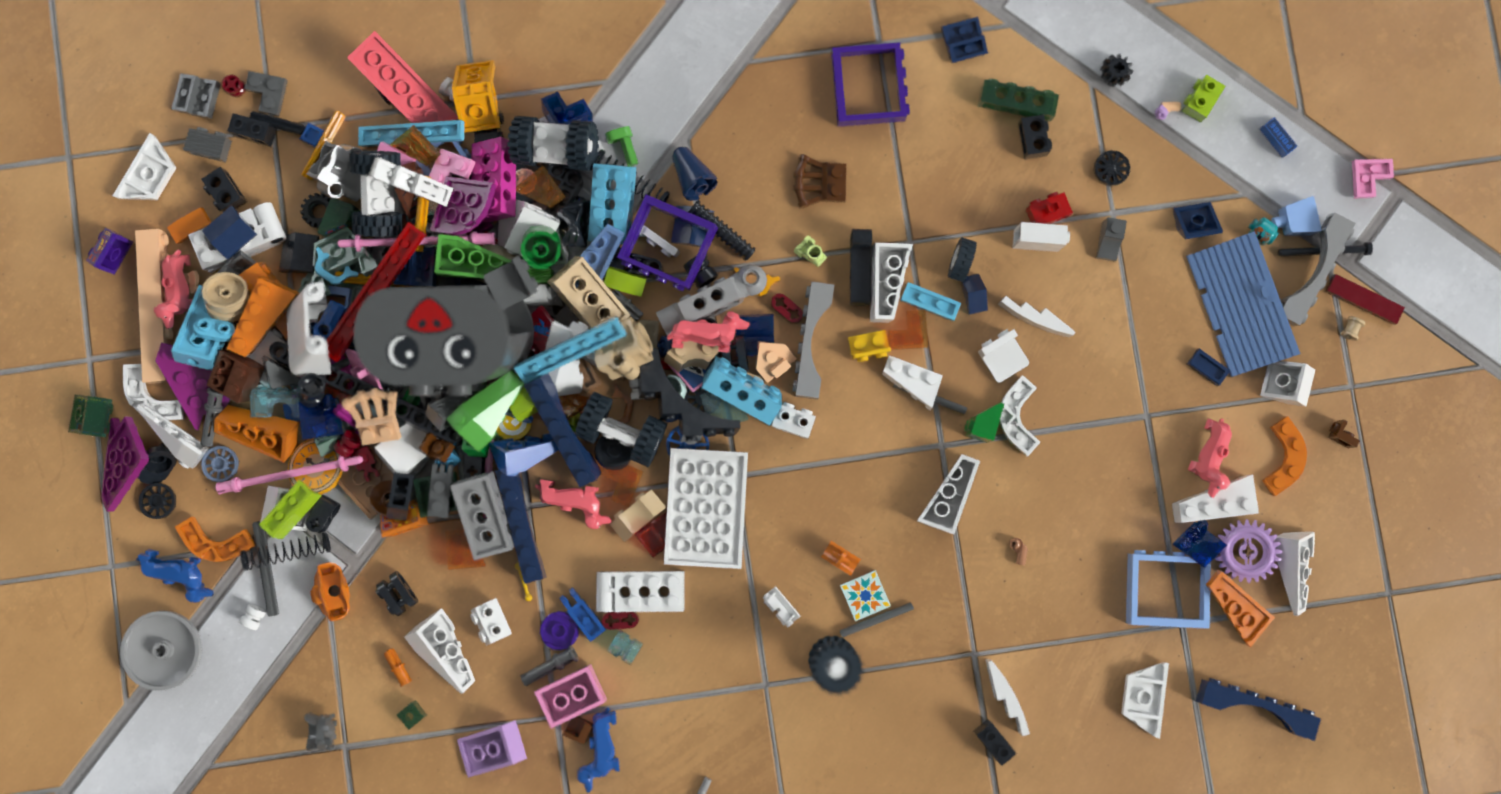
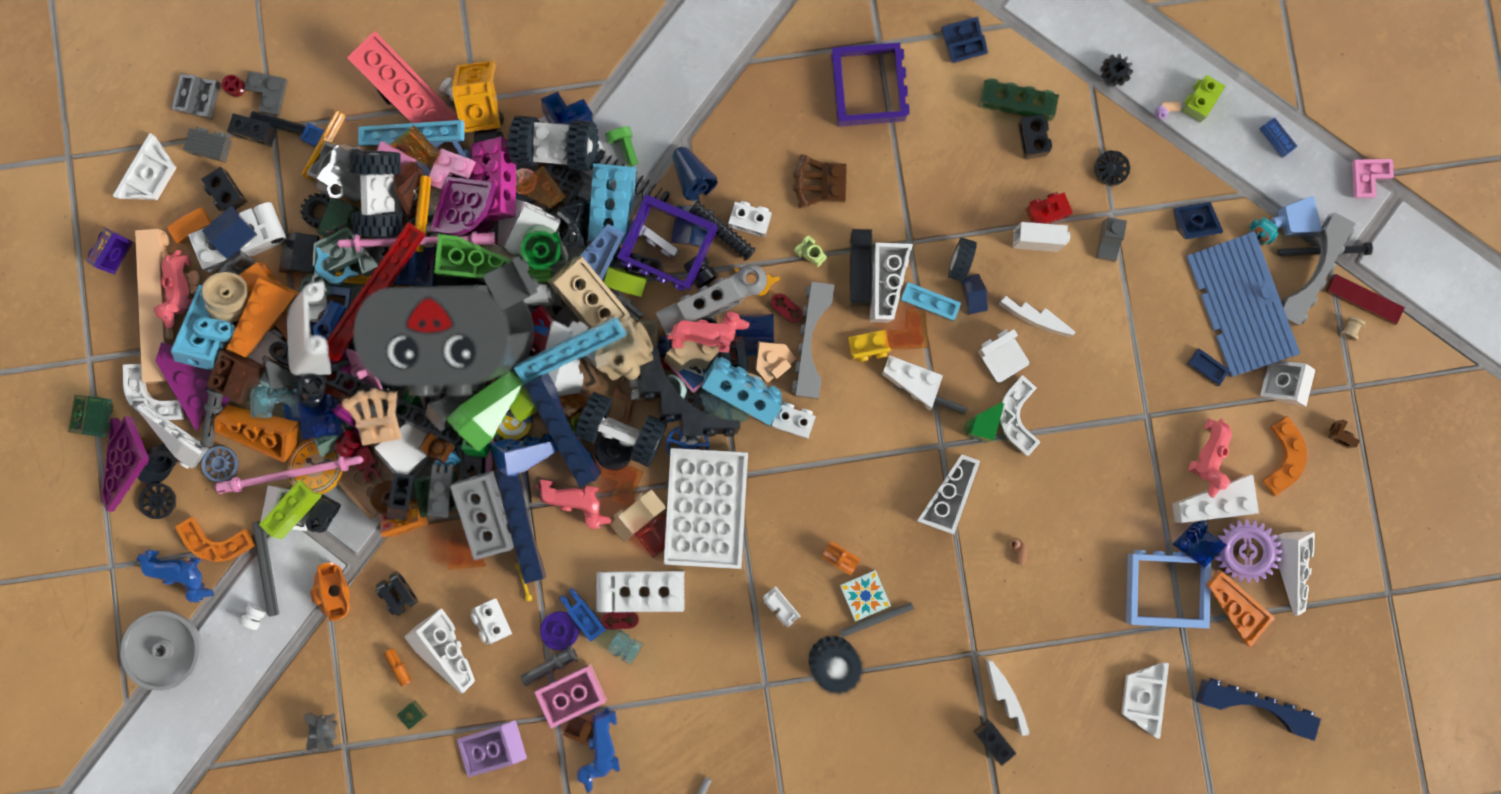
(245, 562): black piece -> none
(410, 181): white slope -> none
(749, 222): none -> white brick

